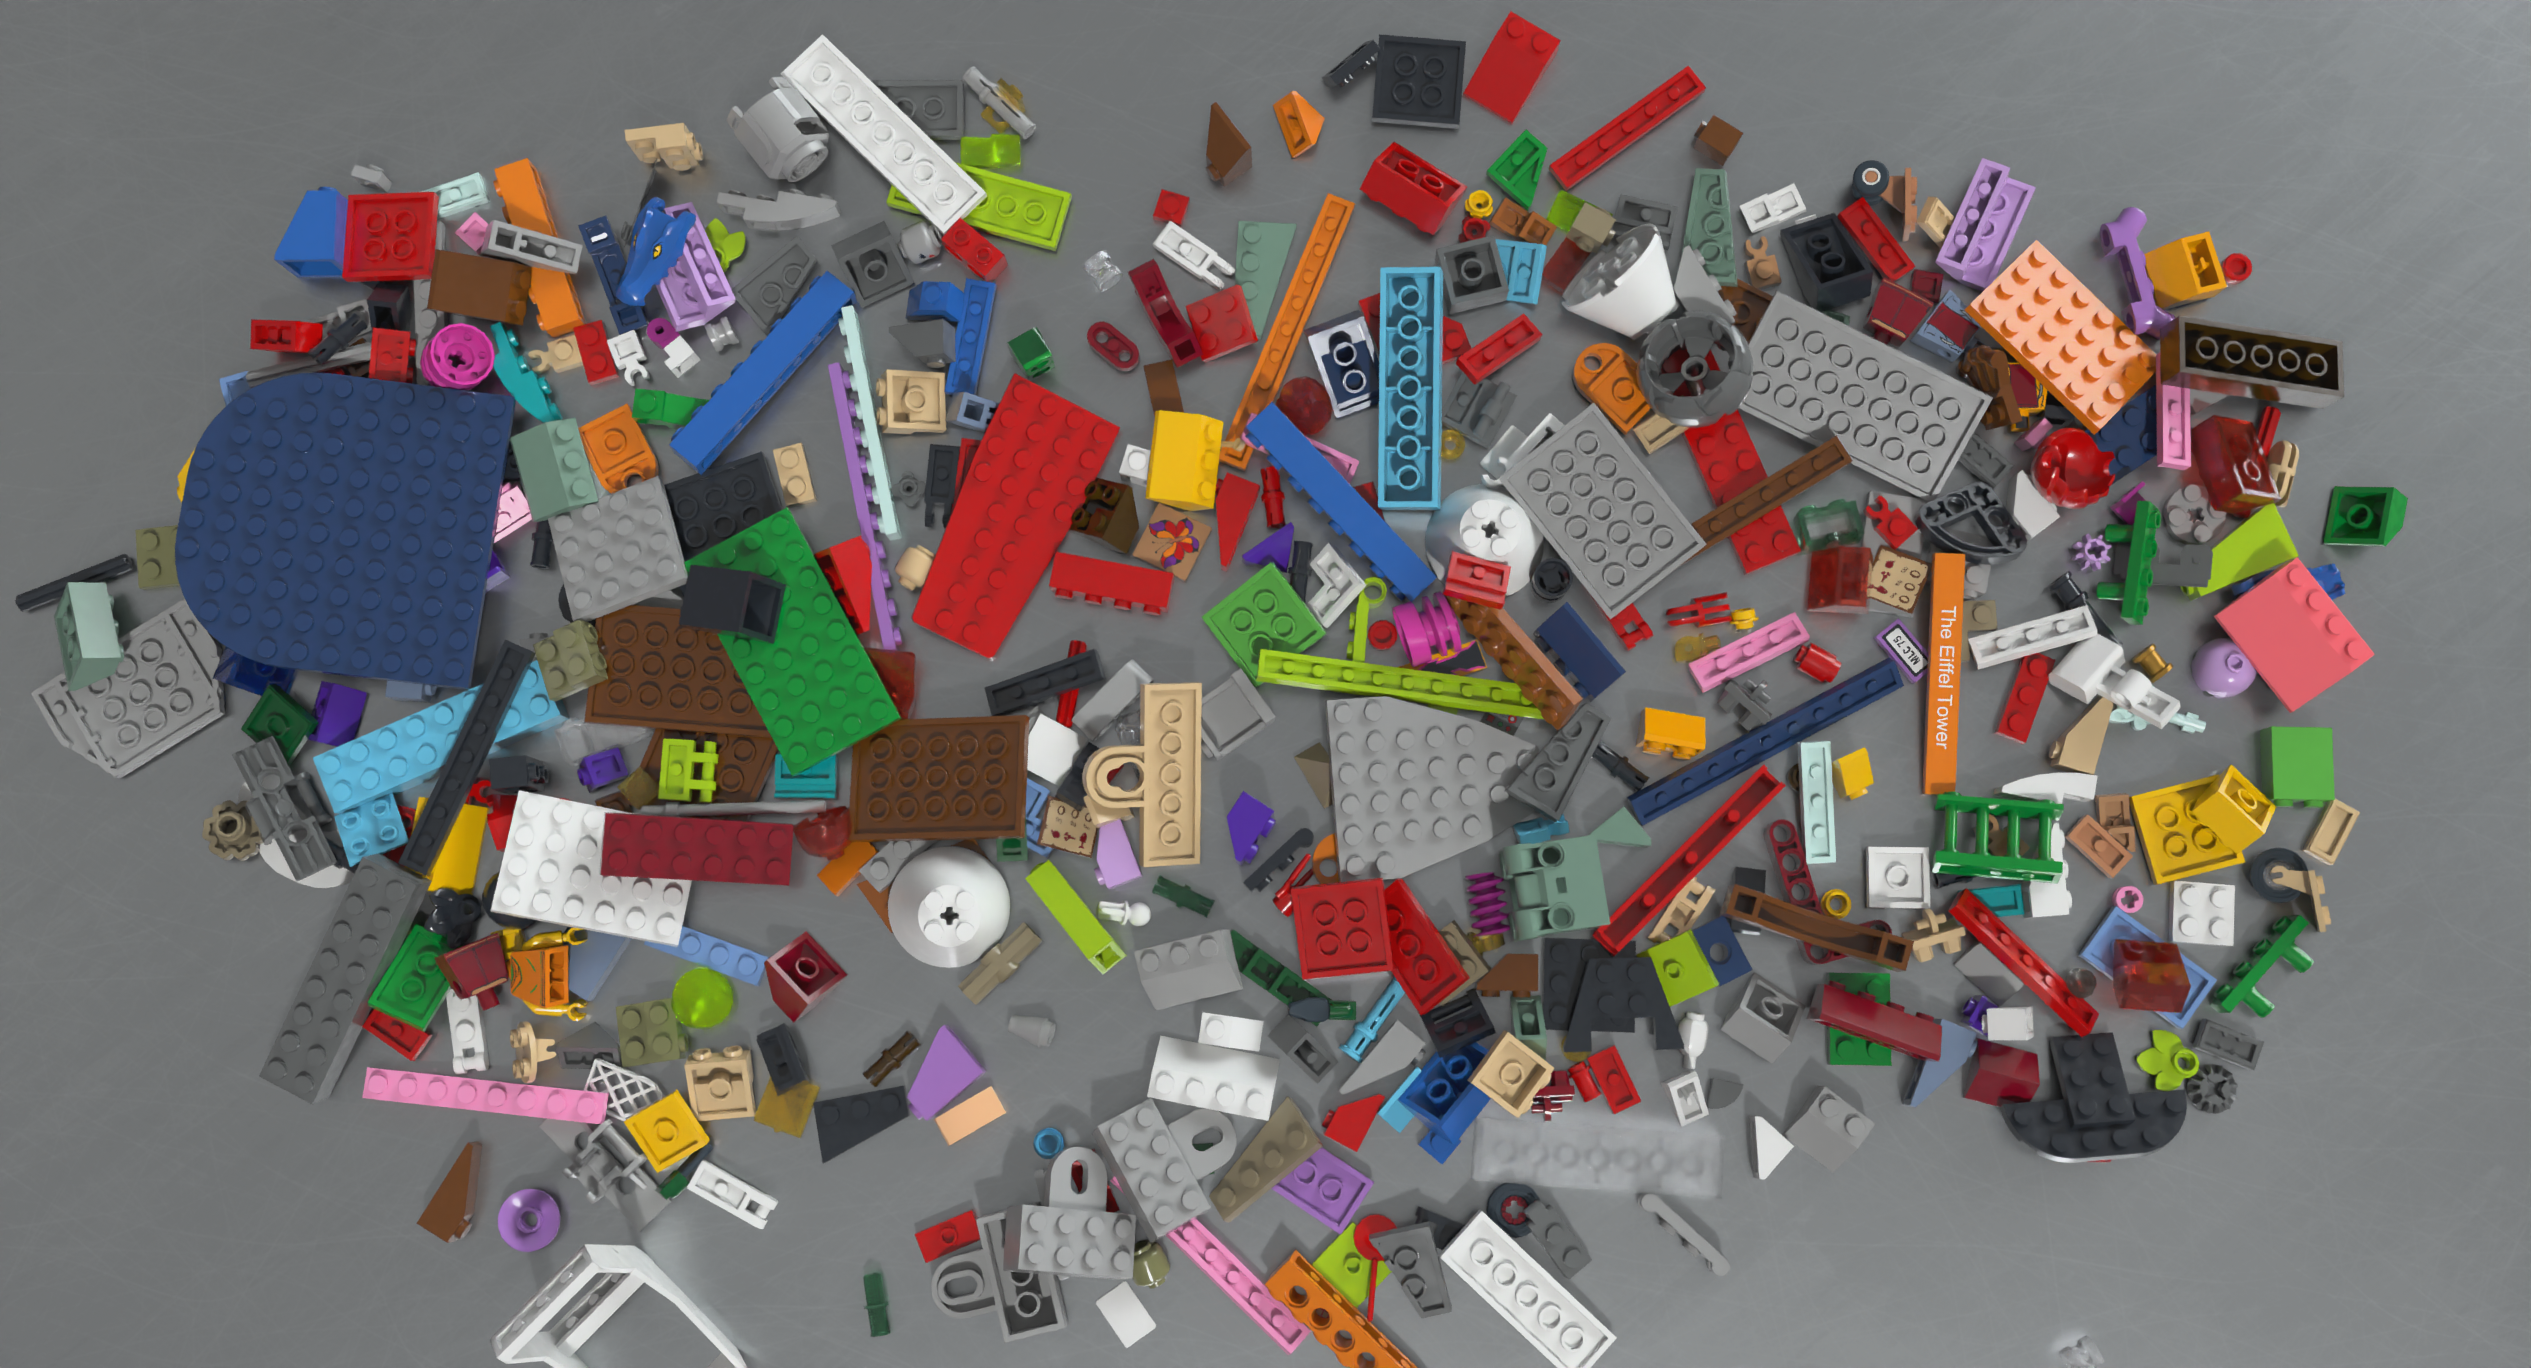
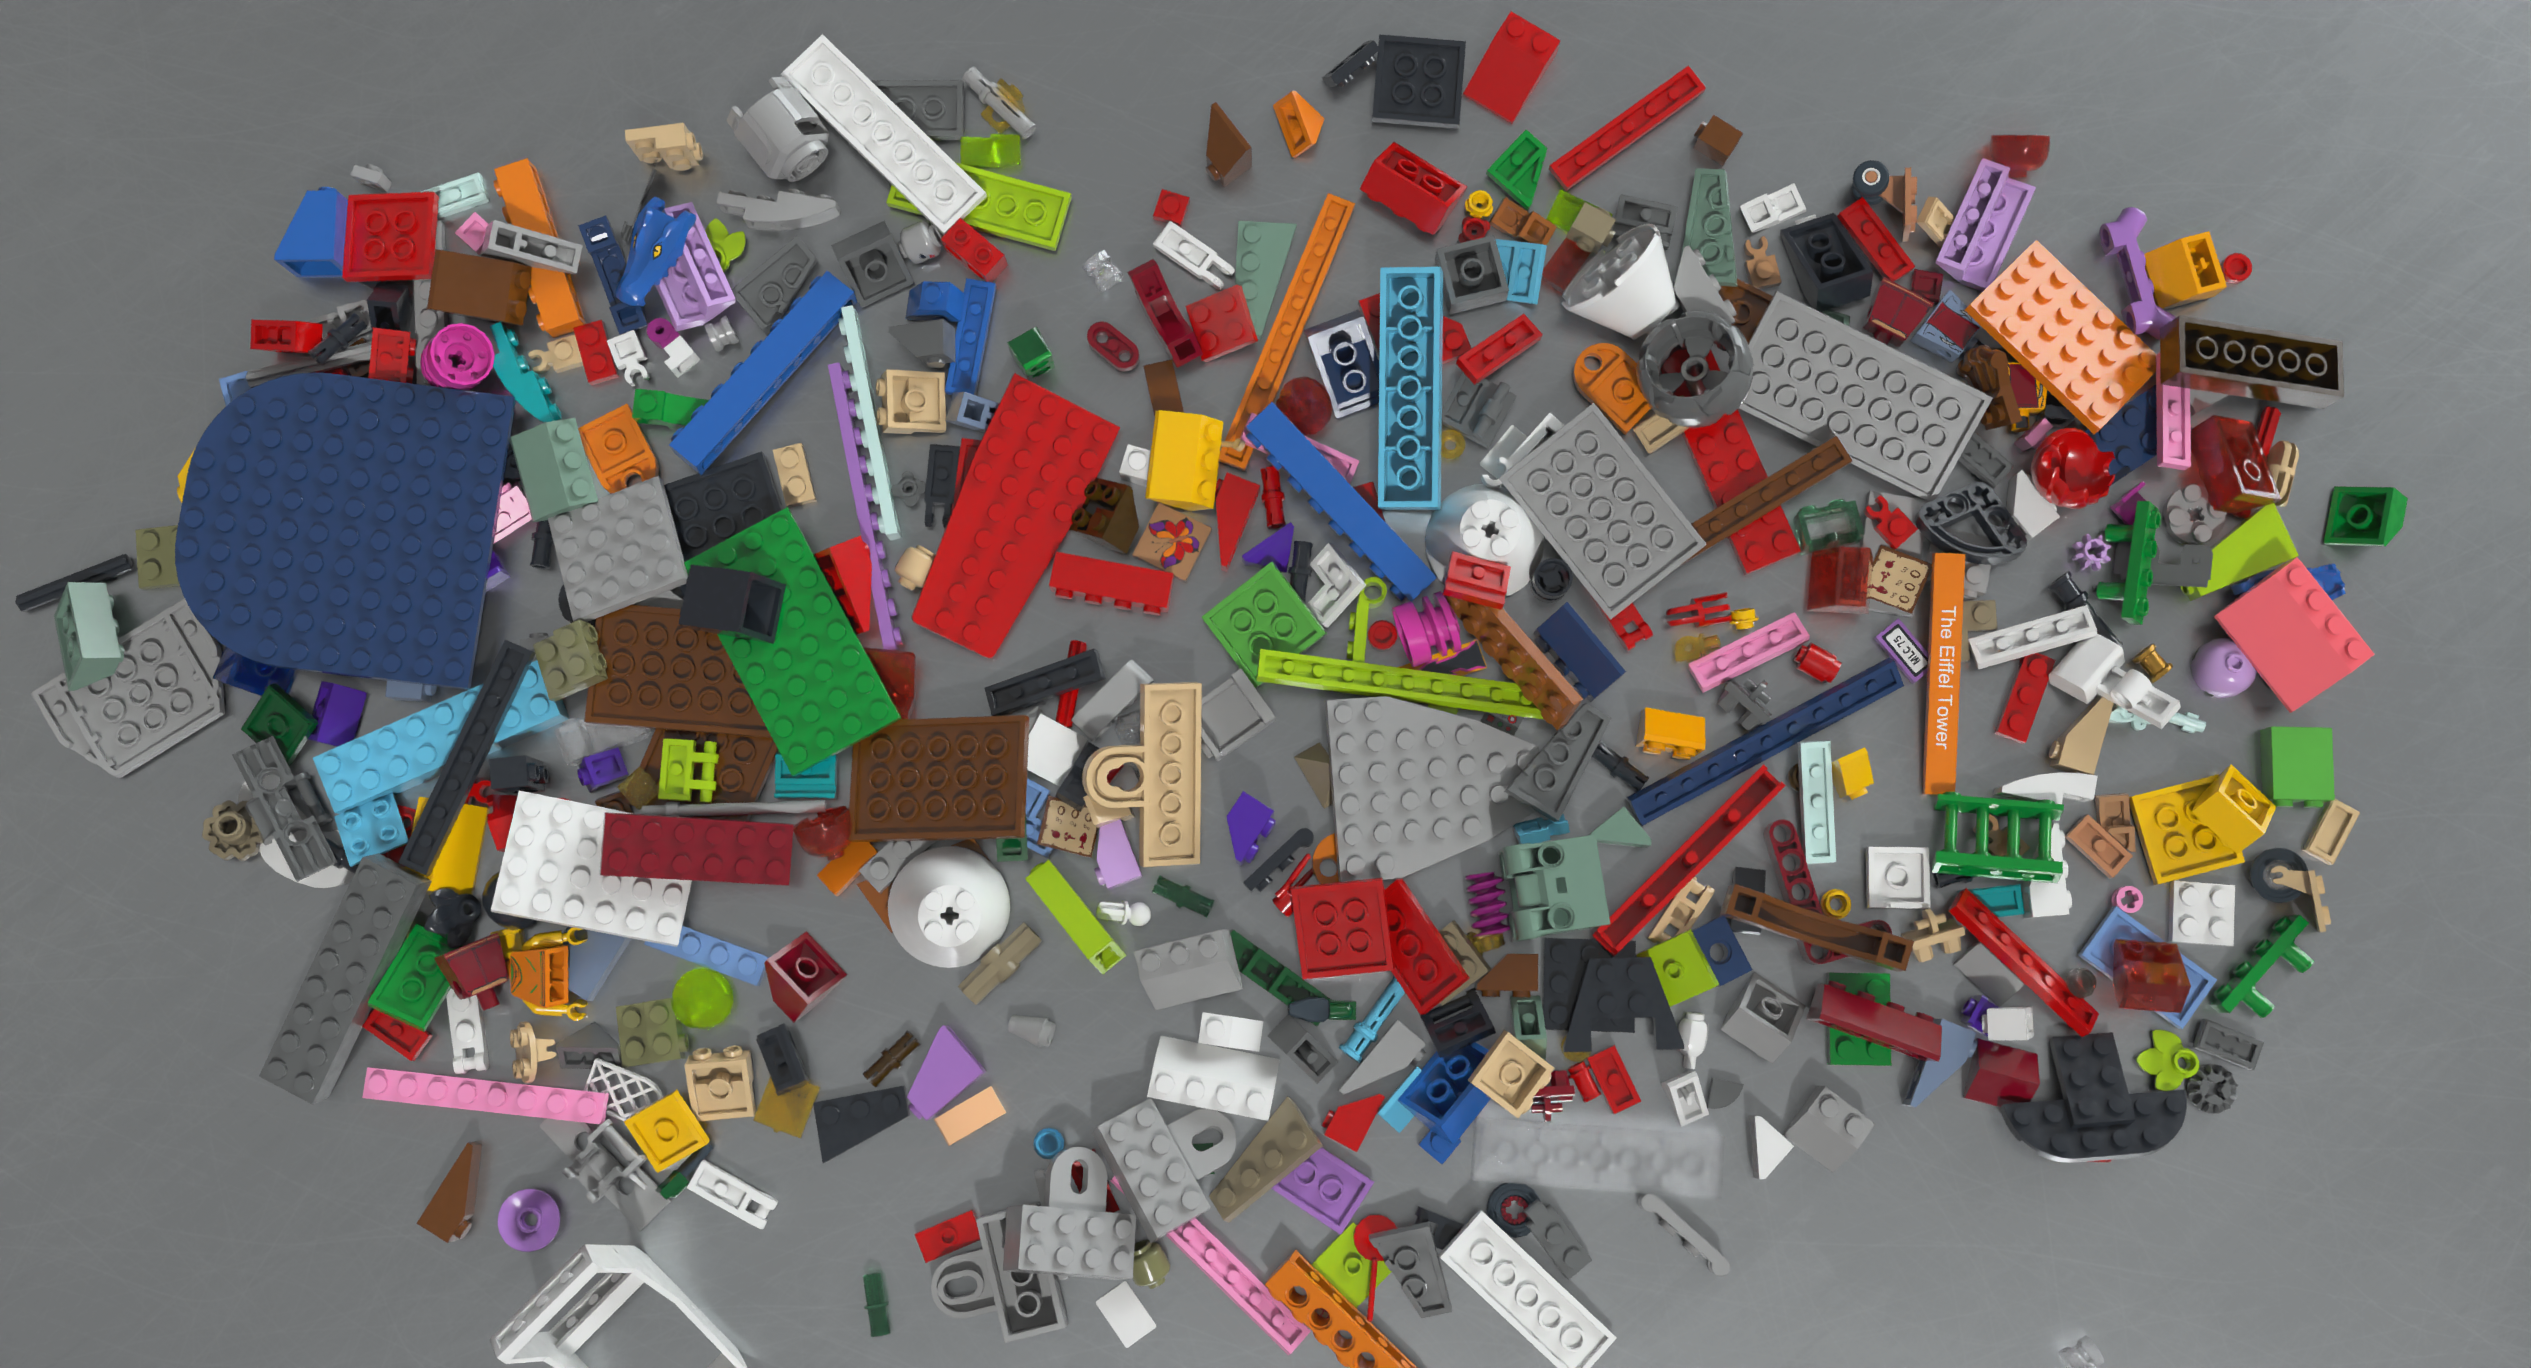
(2020, 152): none -> clear red cylinder

